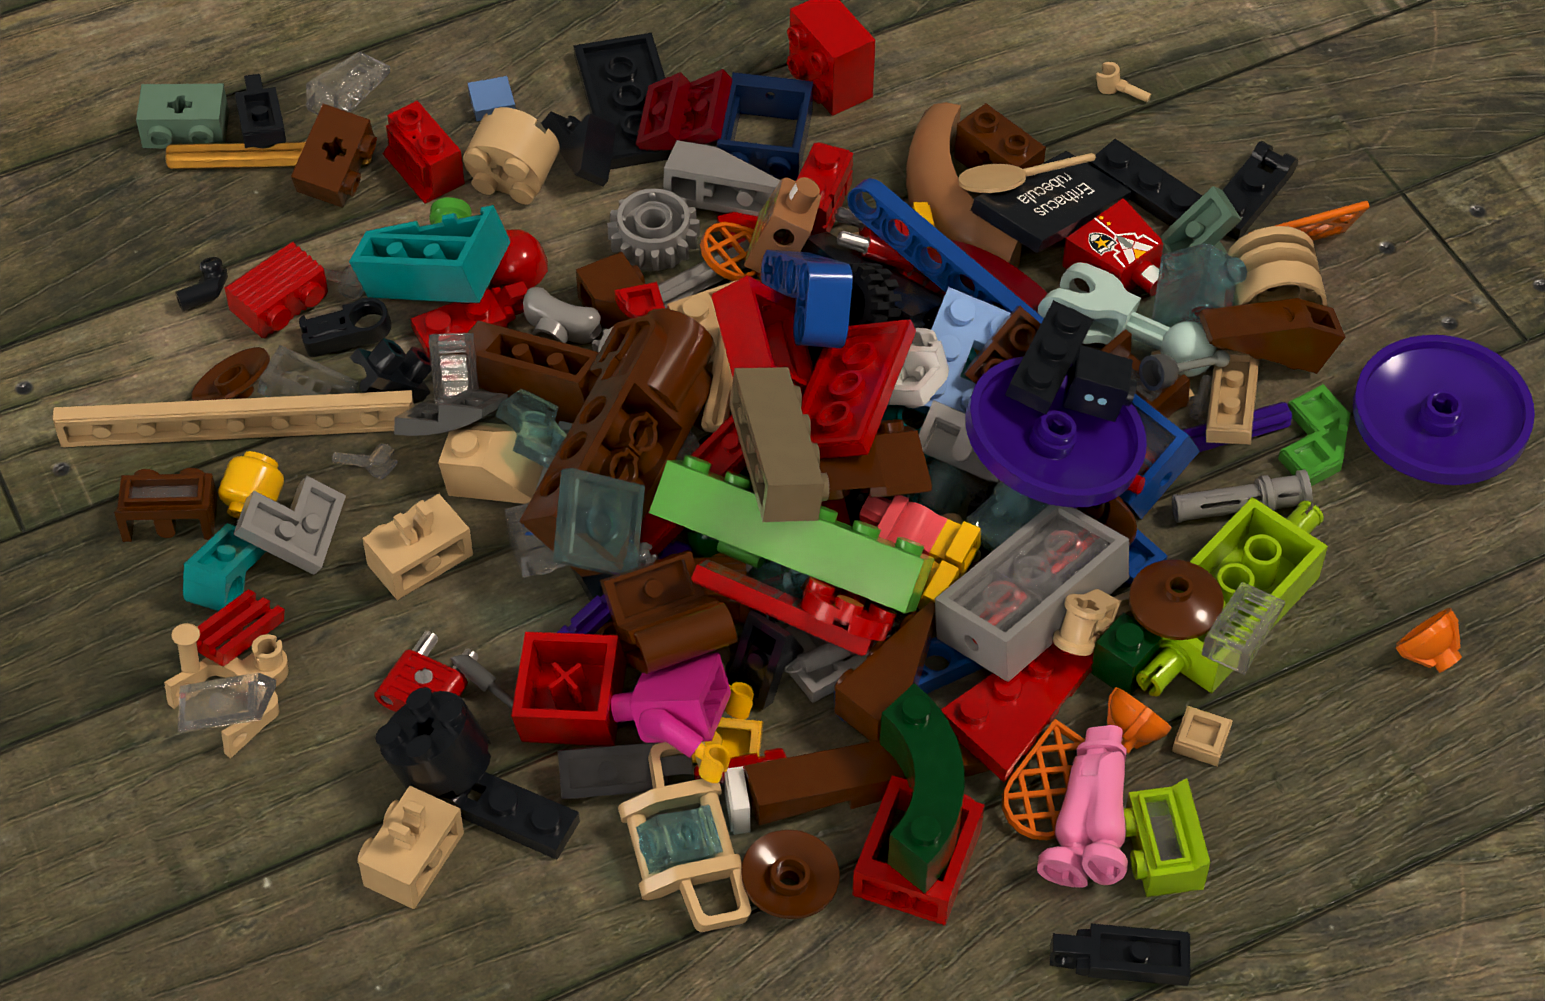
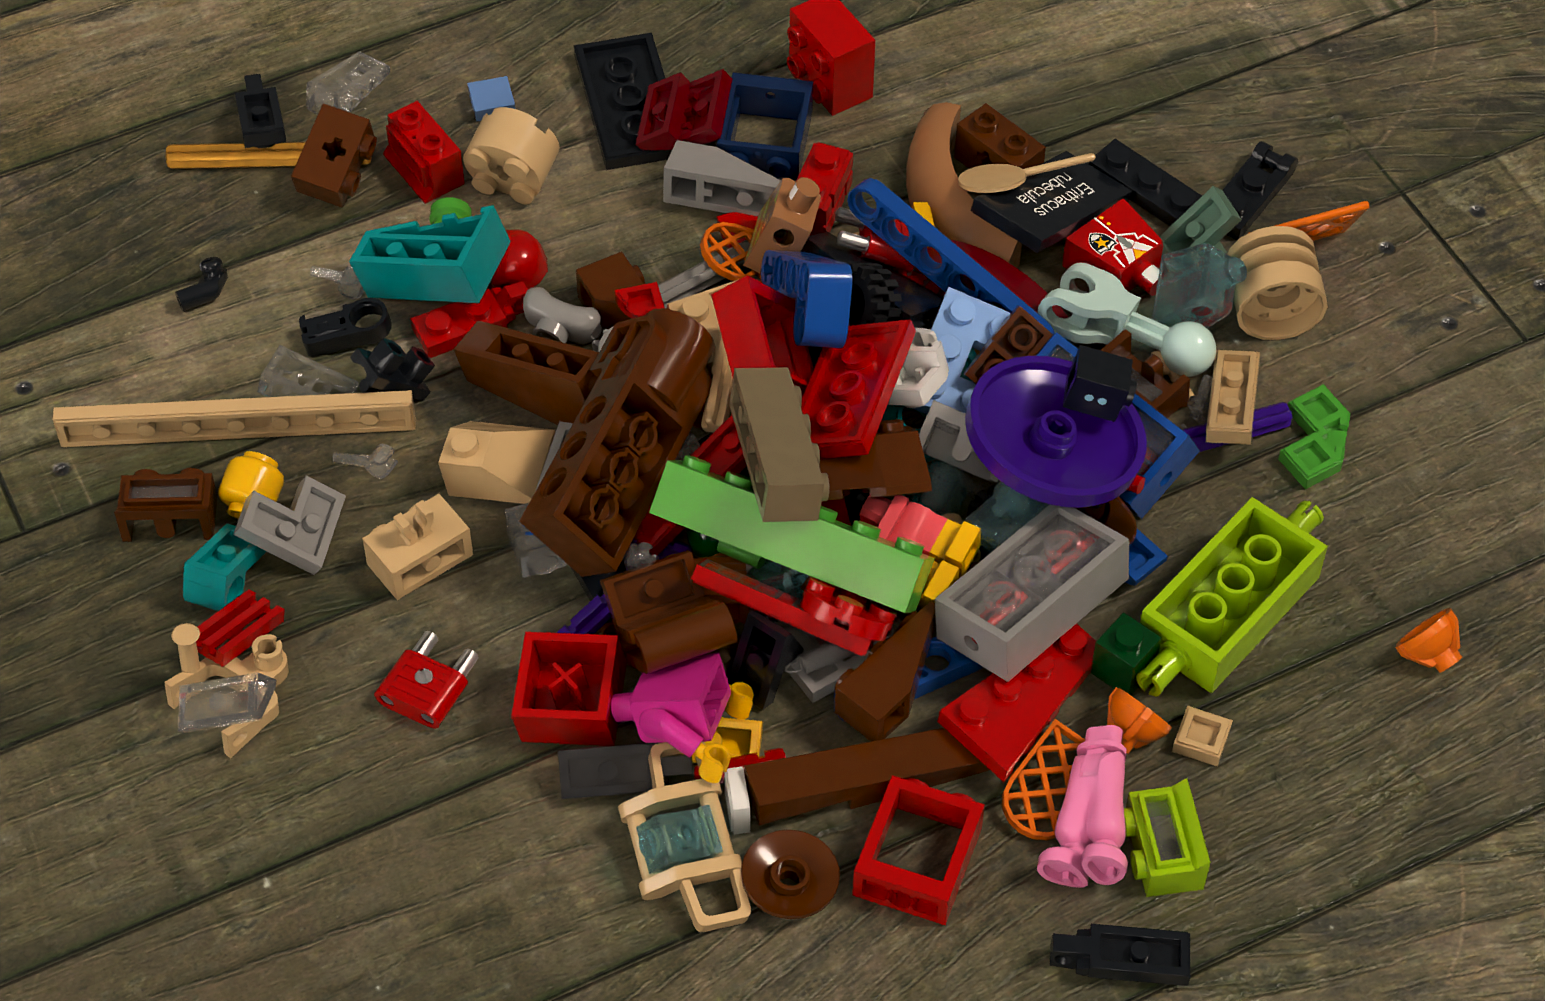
(182, 114): sand green brick -> none
(233, 376): reddish brown dish -> none
(277, 290): red brick -> none
(410, 846): tan brick -> none
(435, 743): black brick -> none
(449, 415): dark grey slope -> none
(453, 372): clear slope -> none
(481, 677): dark grey piece -> none
(517, 814): black plate -> none
(534, 424): clear light blue tile -> none
(584, 144): black slope -> none
(598, 522): clear light blue tile -> none
(654, 229): light grey gear -> none
(932, 762): dark green brick -> none
(1049, 357): black plate -> none
(1088, 619): tan connector -> none
(1110, 83): tan hand -> none
(1161, 370): dark grey hinge -> none
(1173, 613): reddish brown dish -> none
(1230, 651): clear slope -> none
(1273, 493): light grey pin -> none
(1279, 331): reddish brown slope -> none
(1443, 409): dark purple dish -> none

